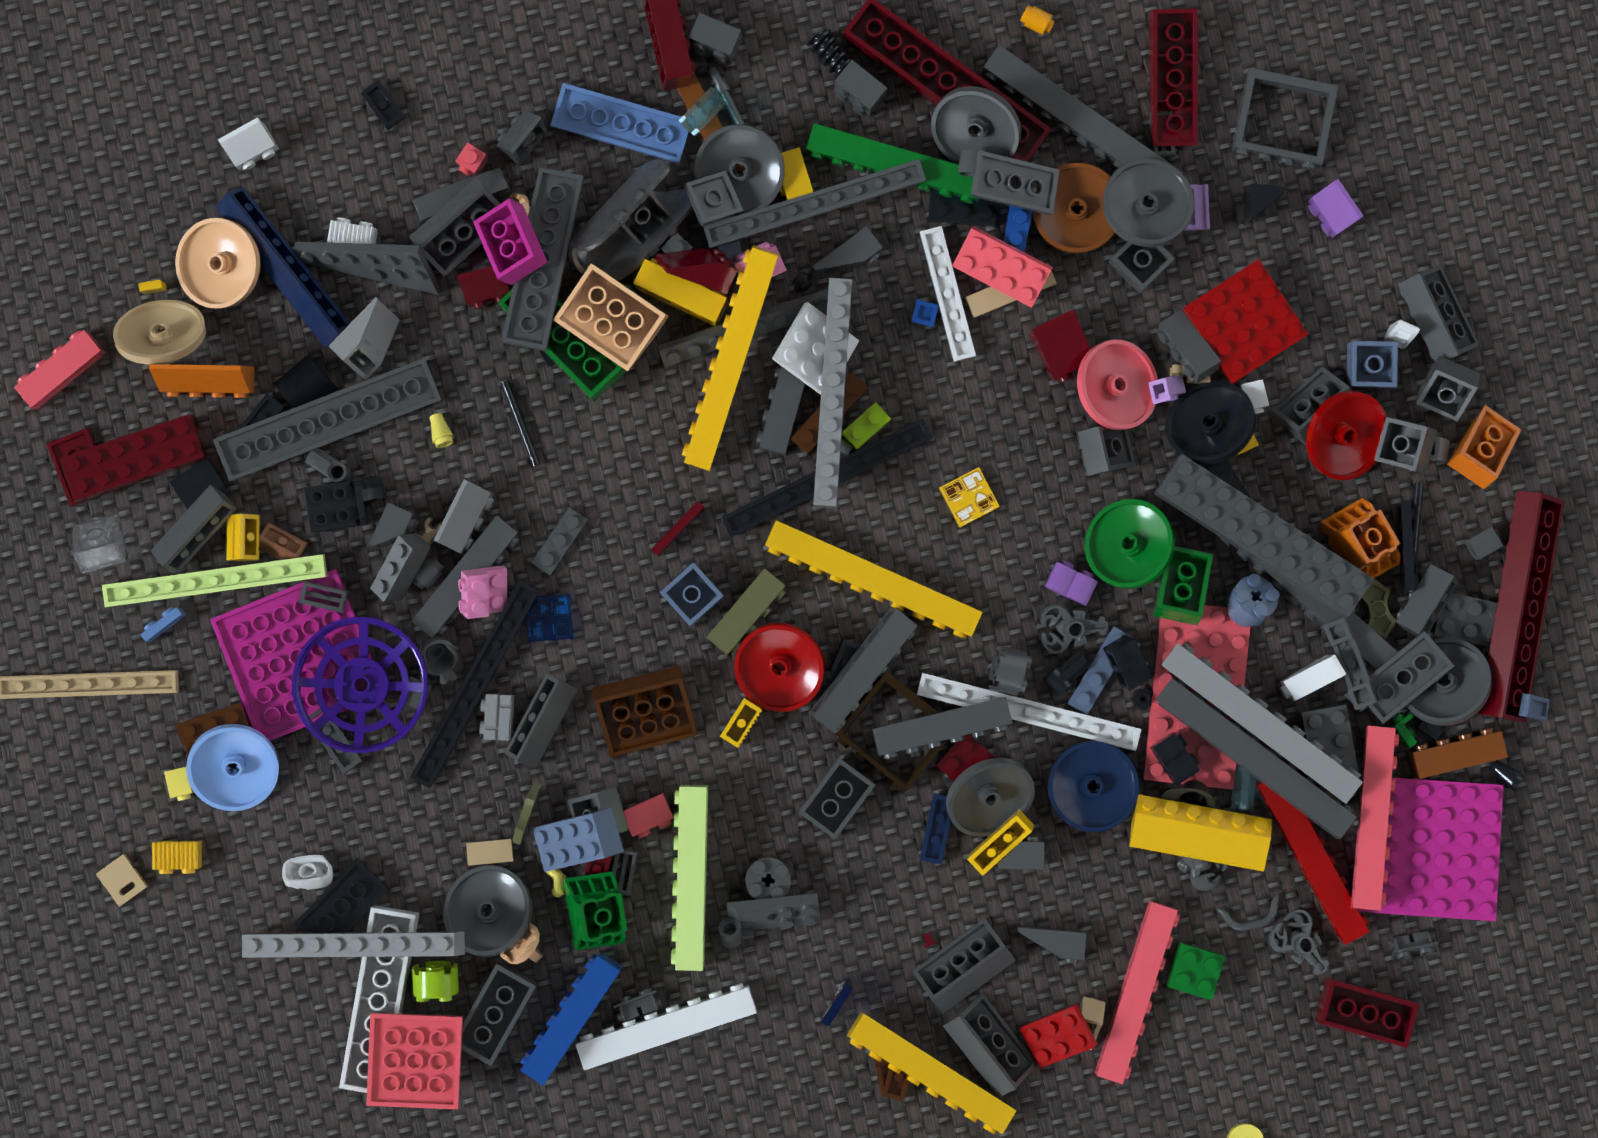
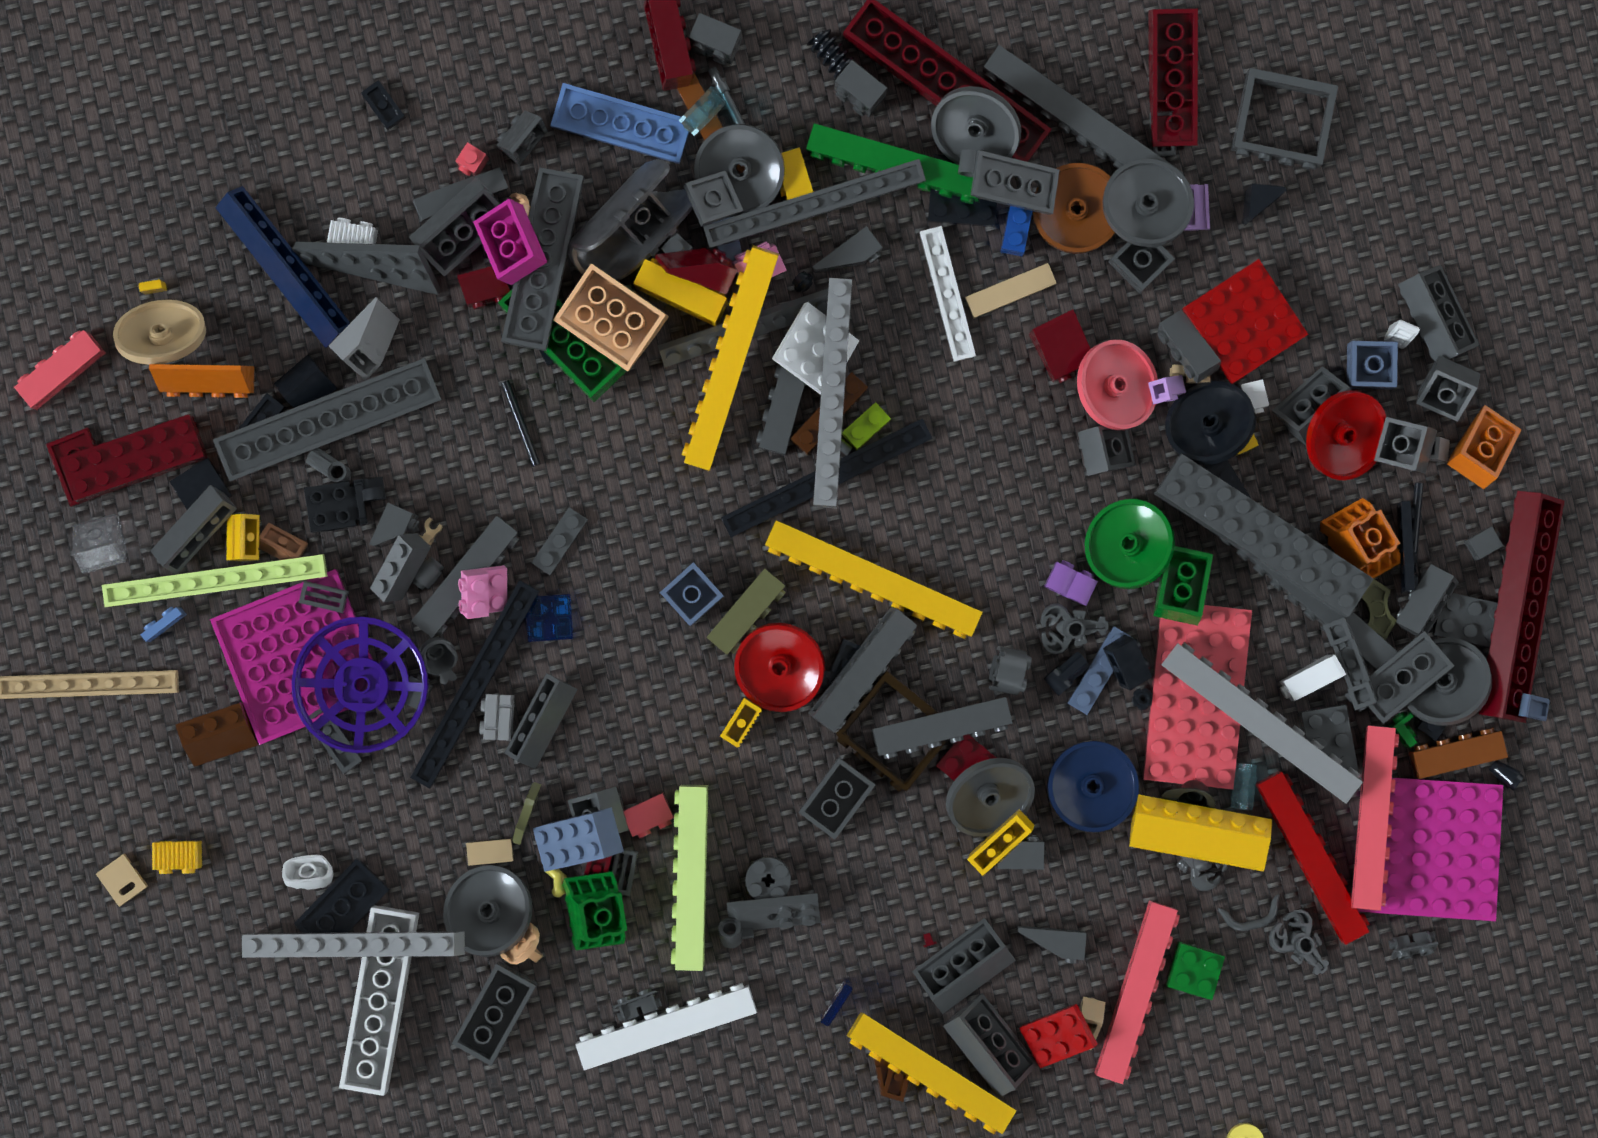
(178, 784): light yellow brick -> none
(217, 263): light nougat dish -> none
(229, 785): light blue dish -> none
(249, 144): white slope -> none
(414, 1060): coral plate -> none
(435, 981): lime brick -> none
(440, 431): light yellow cone -> none
(464, 517): light grey slope -> none
(567, 1023): blue brick -> none
(644, 711): reddish brown slope -> none
(673, 533): dark red tile -> none
(924, 313): blue plate -> none
(936, 831): dark blue plate -> none
(969, 497): yellow tile -> none
(1002, 266): coral plate -> none
(1032, 712): white plate -> none
(1037, 20): light orange brick -> none
(1174, 758): black brick -> none
(1252, 601): sand blue brick -> none
(1255, 759): dark grey brick -> none
(1334, 208): medium lavender slope -> none
(1367, 1012): dark red brick -> none

